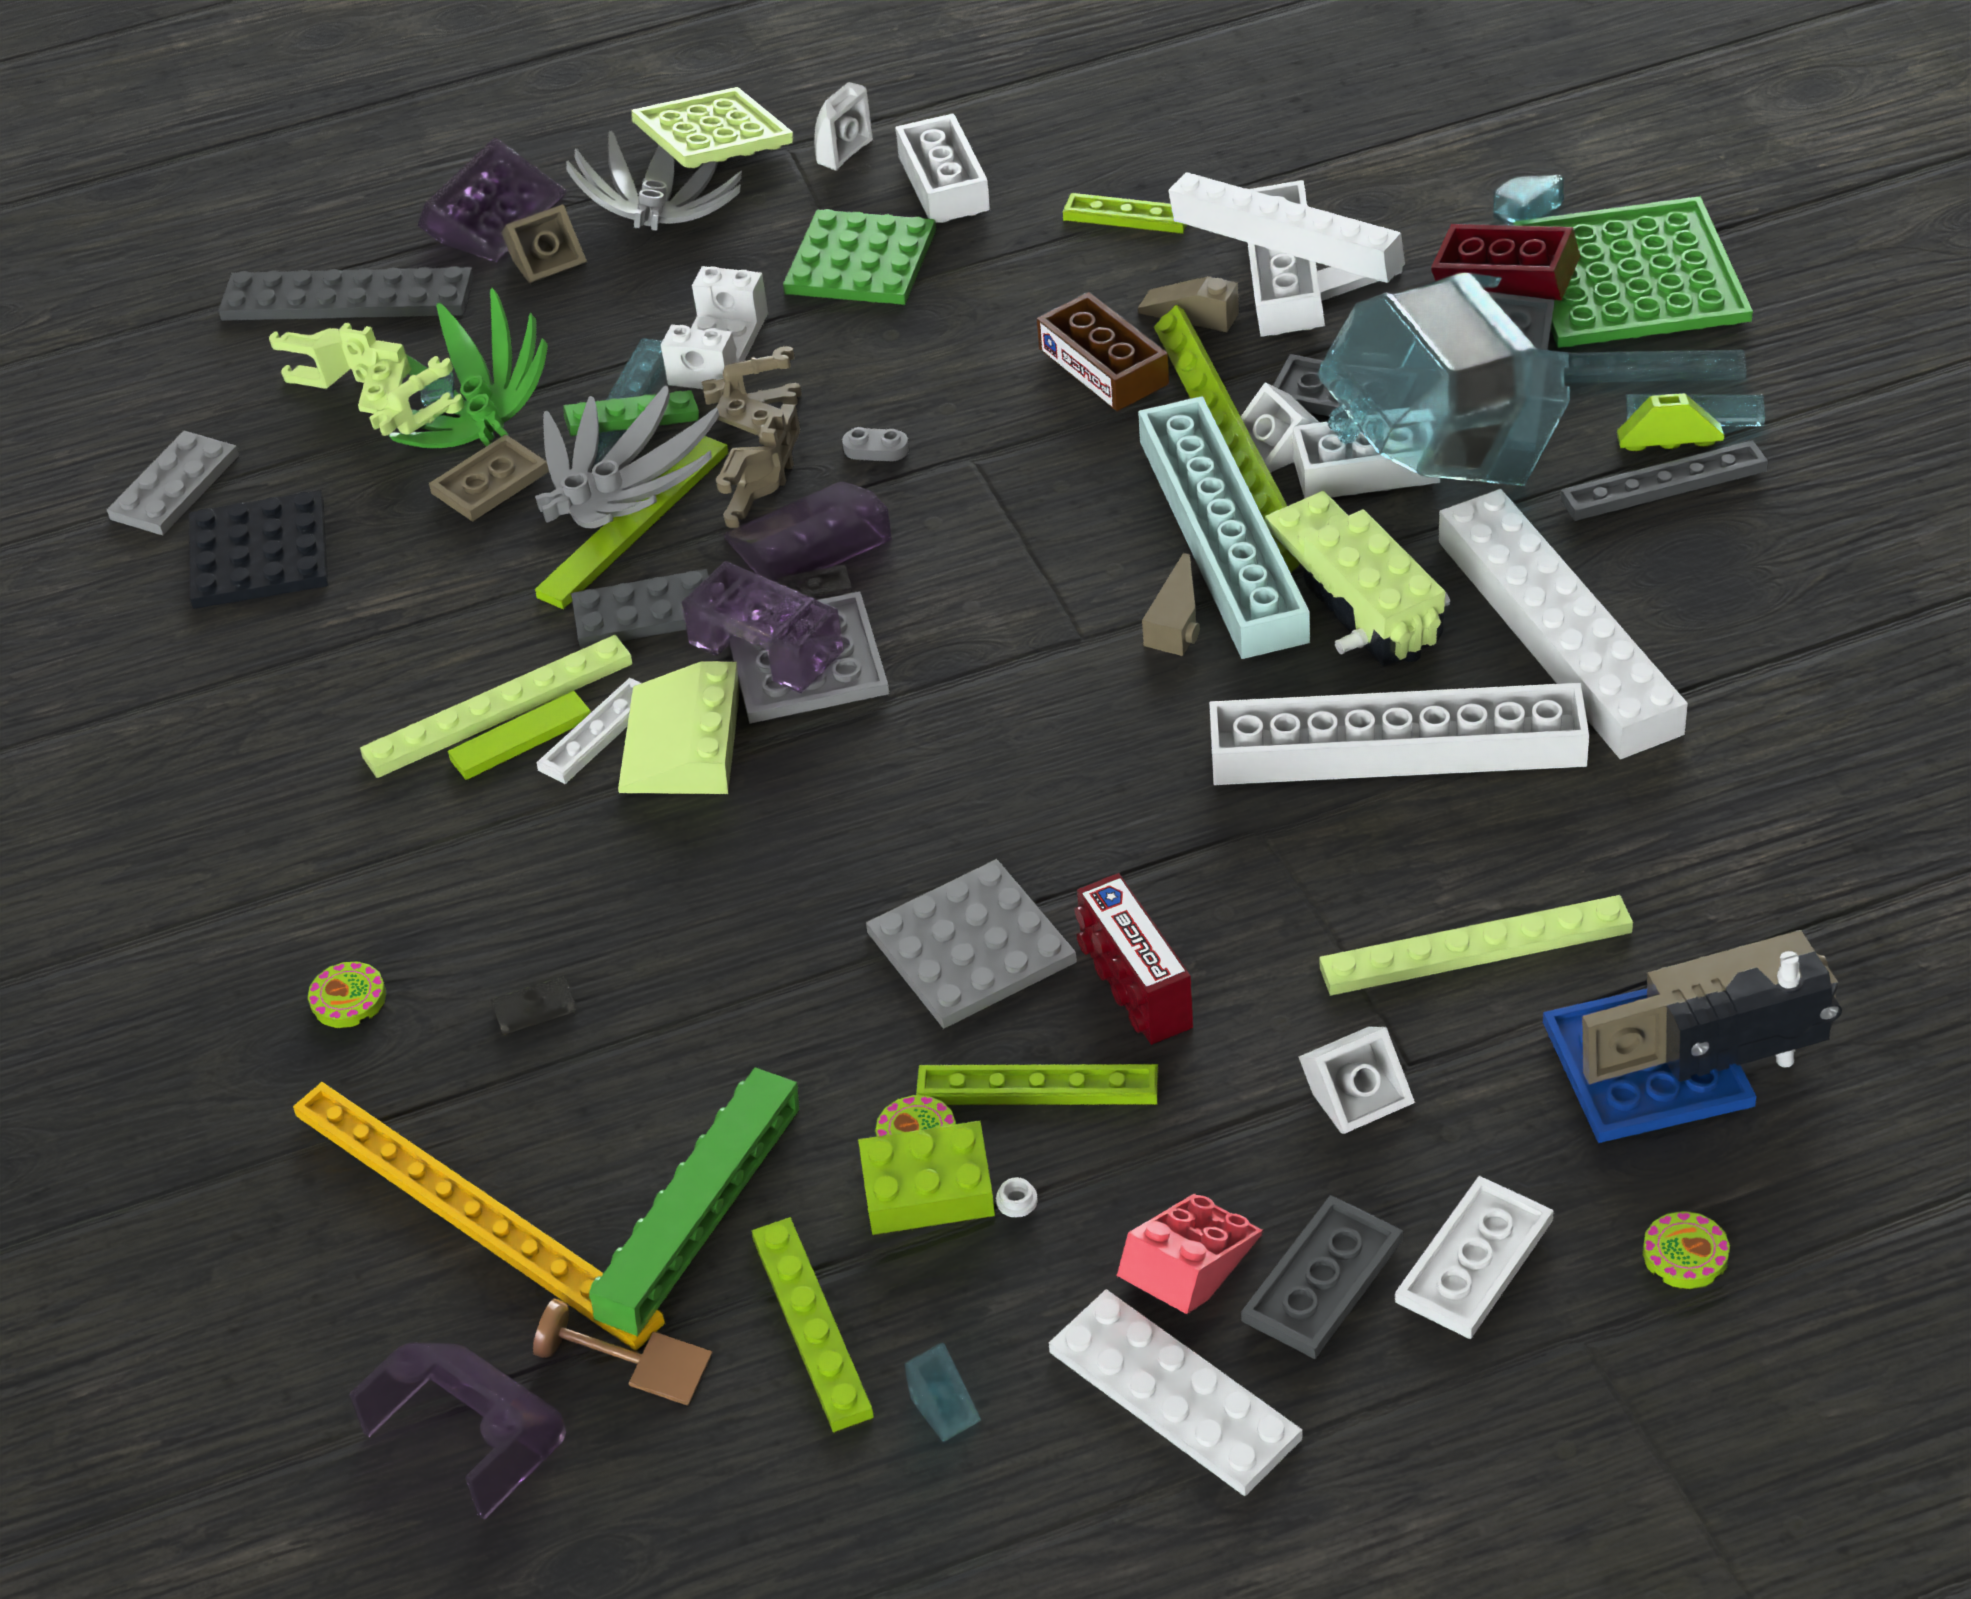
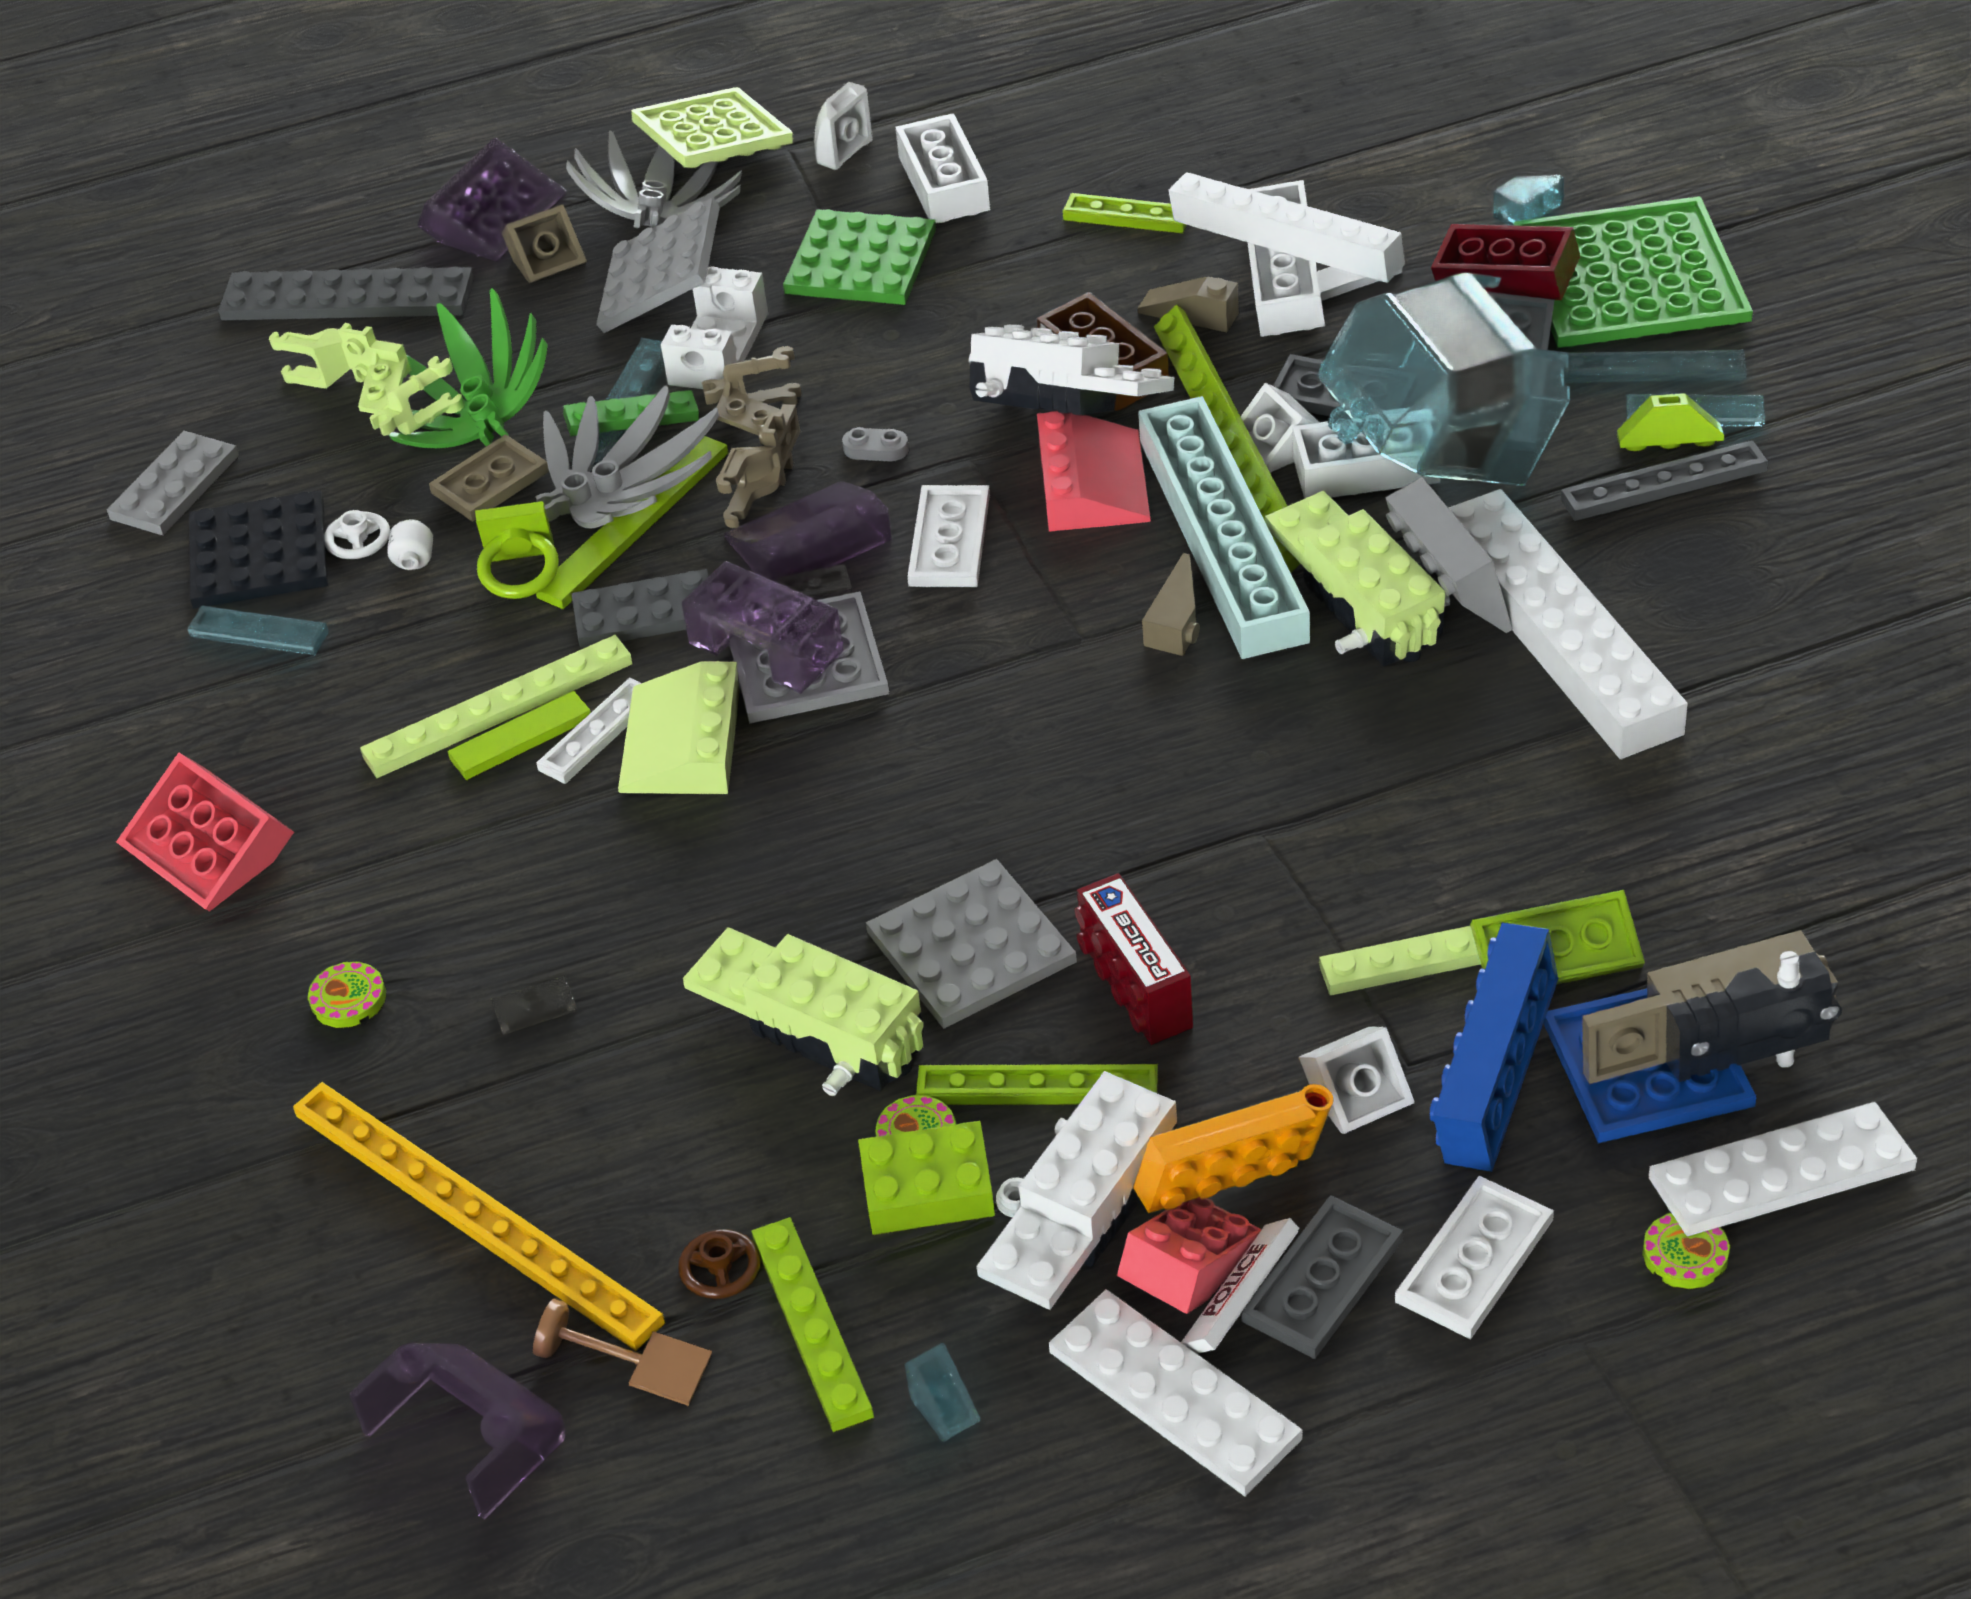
(203, 834): none -> coral slope
(258, 630): none -> clear light blue tile
(355, 527): none -> white piece
(410, 543): none -> white head
(437, 388): clear light blue tile -> none
(514, 534): none -> lime tile
(658, 264): none -> light grey plate
(693, 1202): bright green brick -> none
(717, 1255): none -> reddish brown piece
(815, 1005): none -> yellowish green piece
(949, 536): none -> white plate
(1054, 371): none -> white piece
(1078, 1190): none -> white piece
(1091, 472): none -> coral slope
(1232, 1149): none -> light orange hinge
(1240, 1286): none -> white tile
(1398, 734): white brick -> none
(1448, 551): none -> light grey slope
(1494, 1046): none -> blue brick
(1586, 935): none -> lime tile
(1781, 1168): none -> white plate

